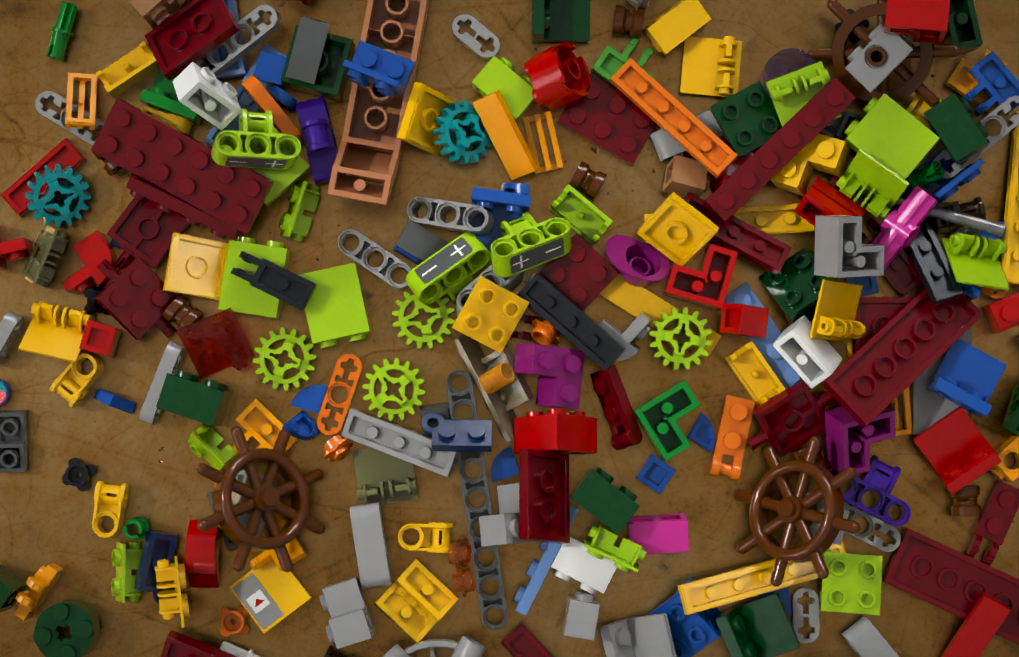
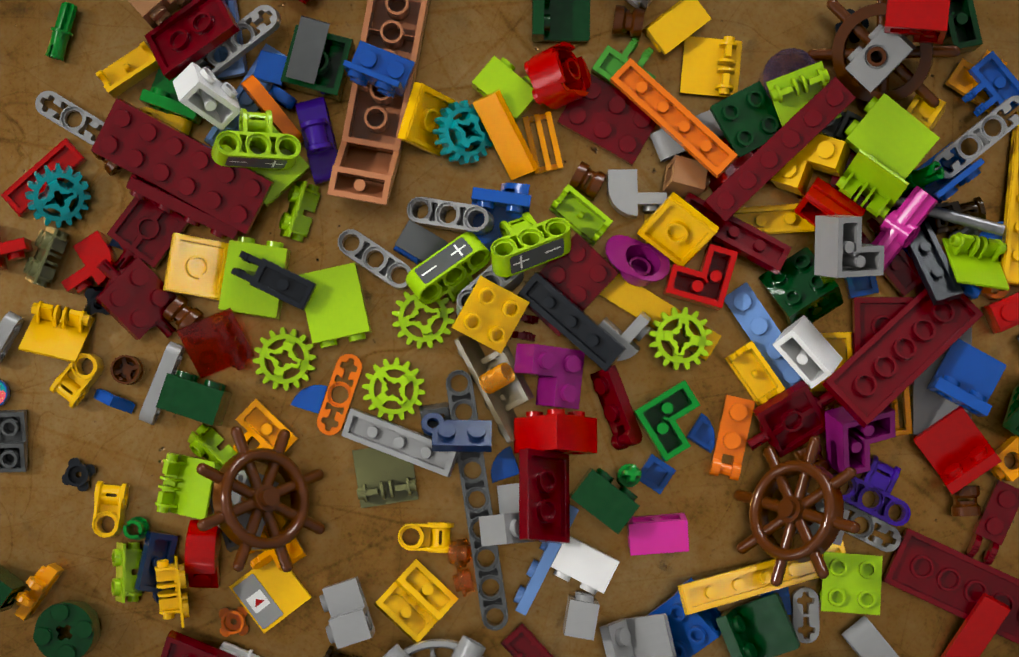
(80, 122): light orange tile -> none
(100, 338): red brick -> none
(122, 369): none -> reddish brown wheel
(184, 489): none -> lime hinge
(302, 427): blue tile -> none
(336, 448): orange plate -> none
(370, 545): light grey beam -> none
(480, 32): light grey beam -> none
(544, 333): orange plate -> none
(603, 545): lime hinge -> none
(624, 195): none -> light grey brick
(628, 475): none -> green axle
(744, 320): red brick -> none
(836, 312): yellow hinge -> none
(956, 128): dark green brick -> none

